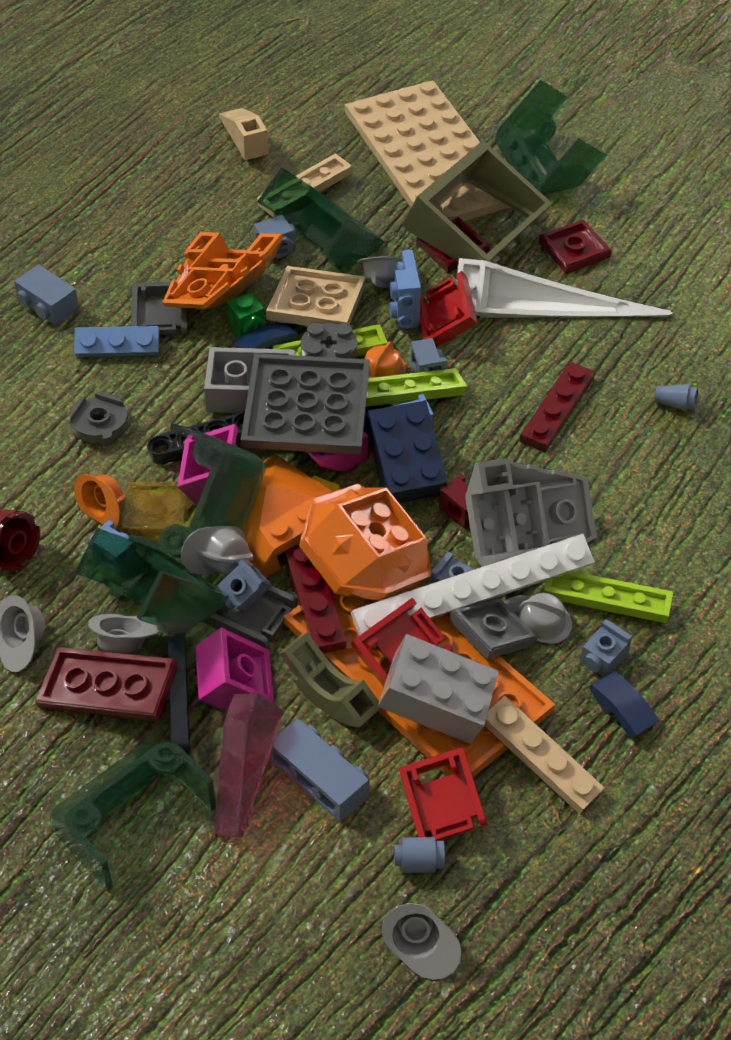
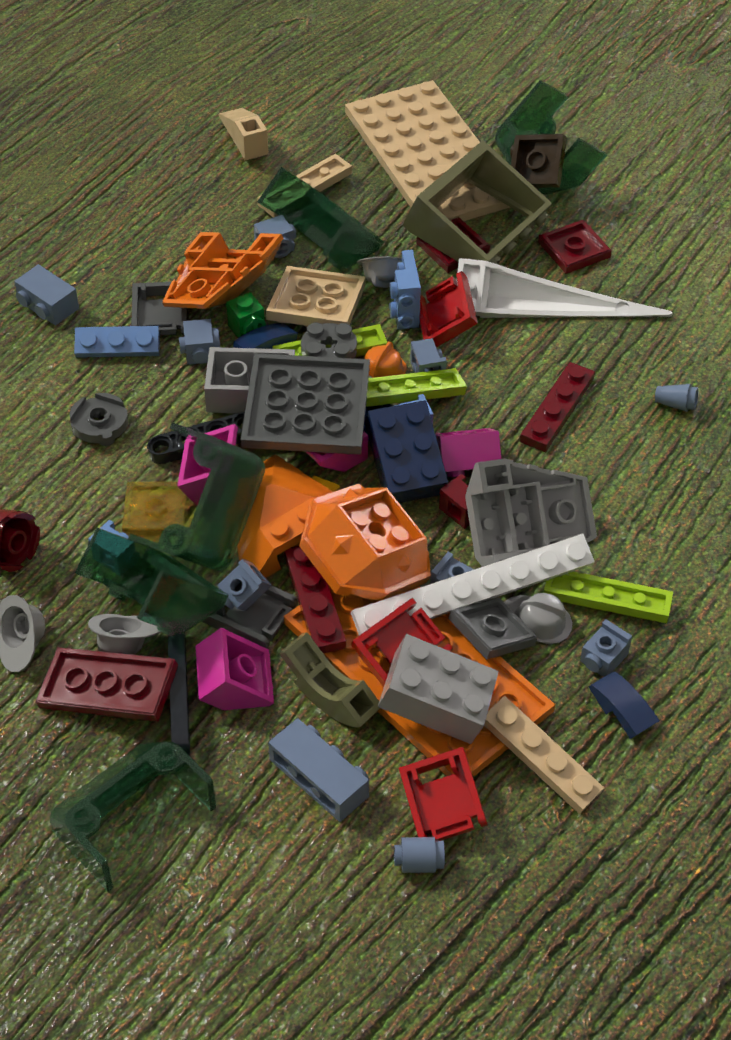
(99, 497): orange piece -> none
(197, 340): none -> sand blue brick
(215, 550): light grey piece -> none
(243, 758): clear pink wedge -> none
(421, 940): light grey piece -> none
(465, 448): none -> dark pink slope
(539, 158): none -> dark brown plate

